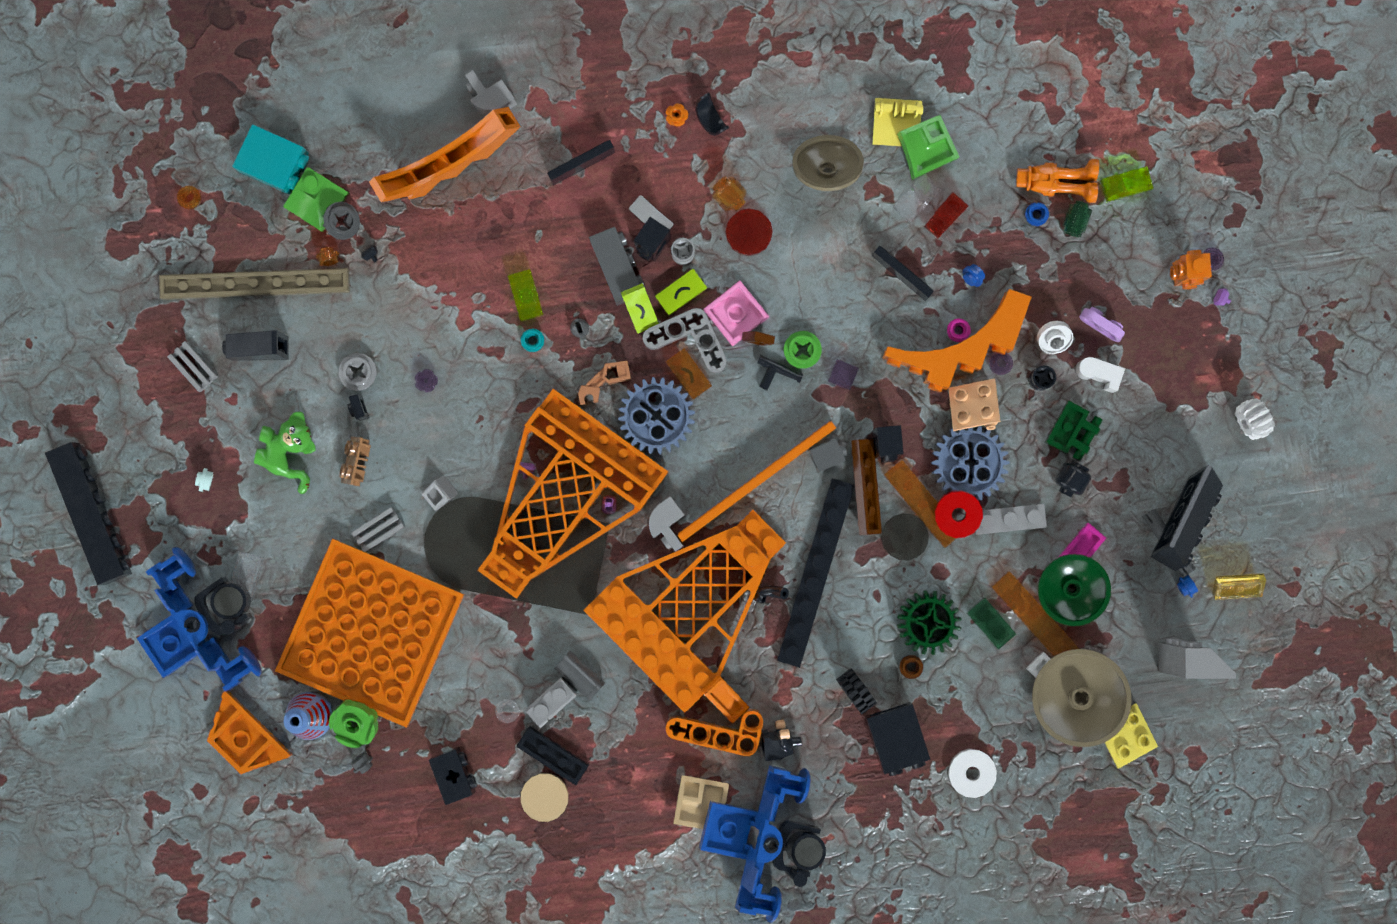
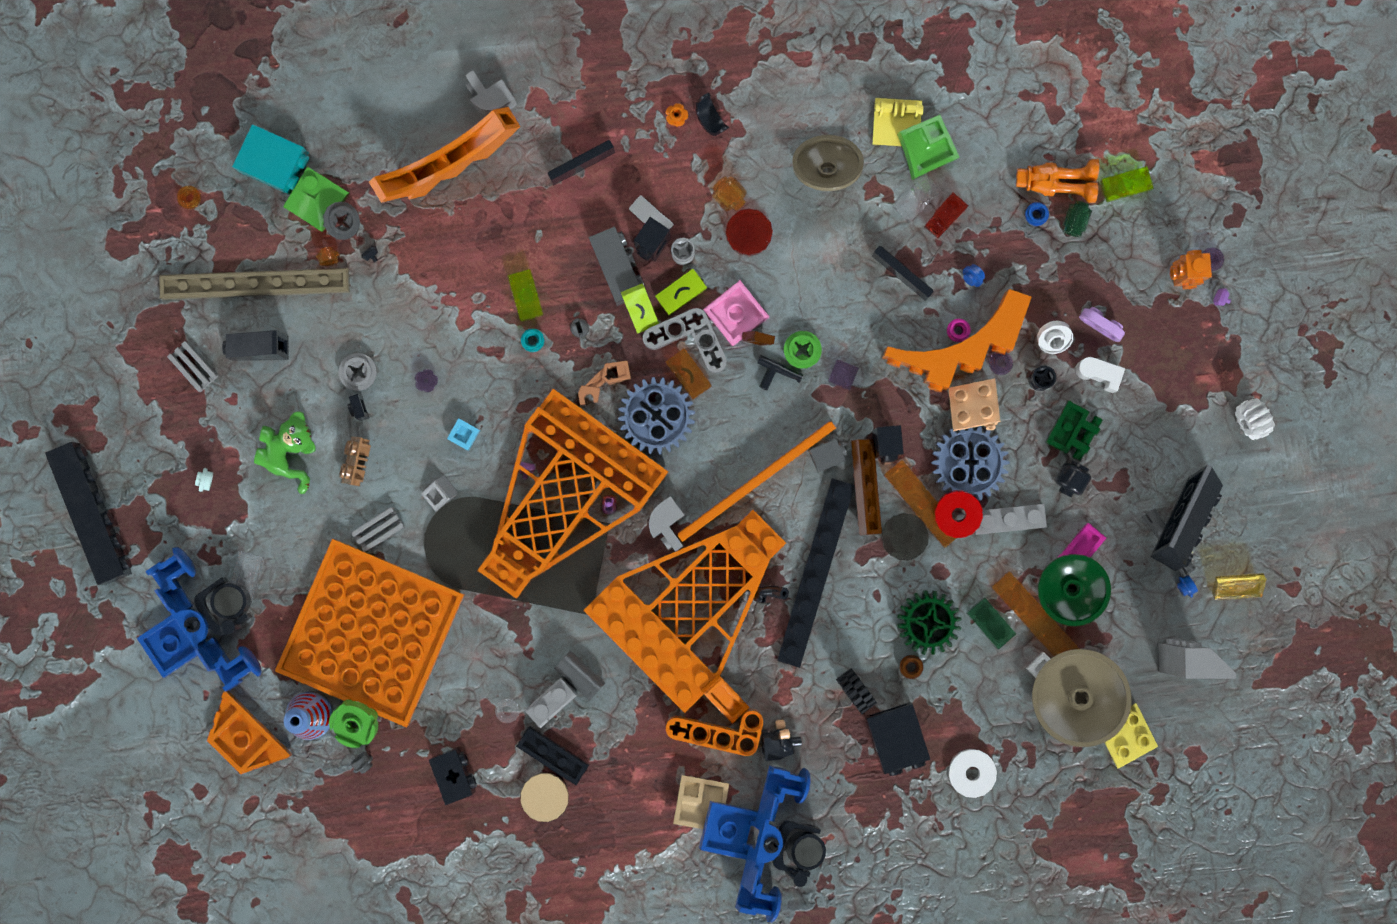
(463, 434): none -> medium azure plate

